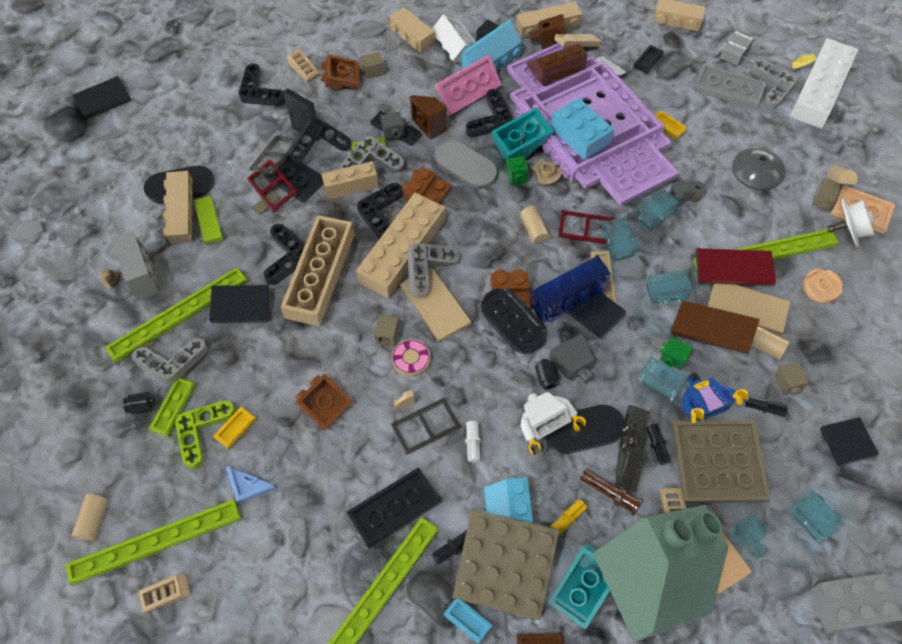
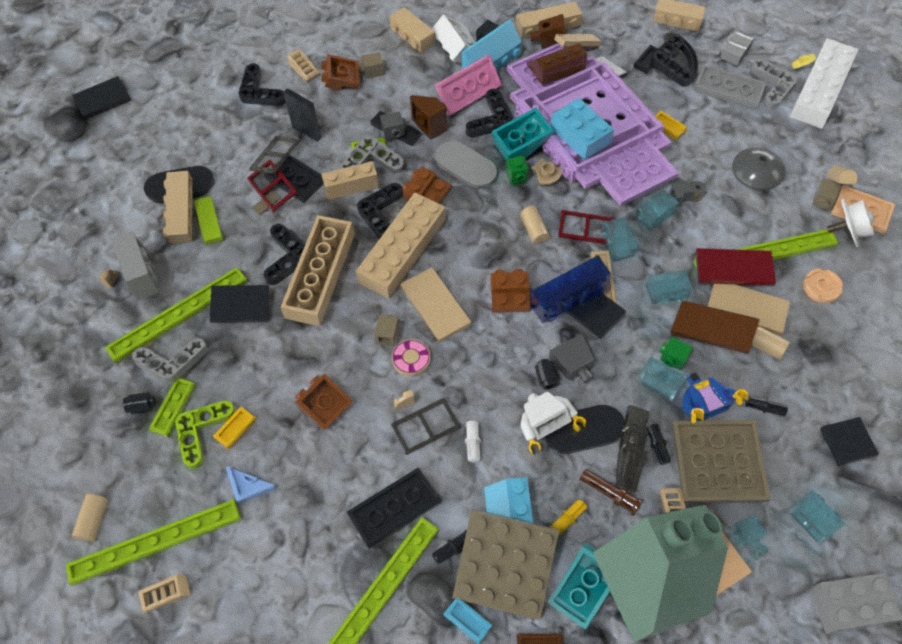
(318, 132): black beam -> none
(422, 260): light grey beam -> none
(513, 321): black tile -> none
(683, 45): none -> black beam
(791, 379): dark tan brick -> none

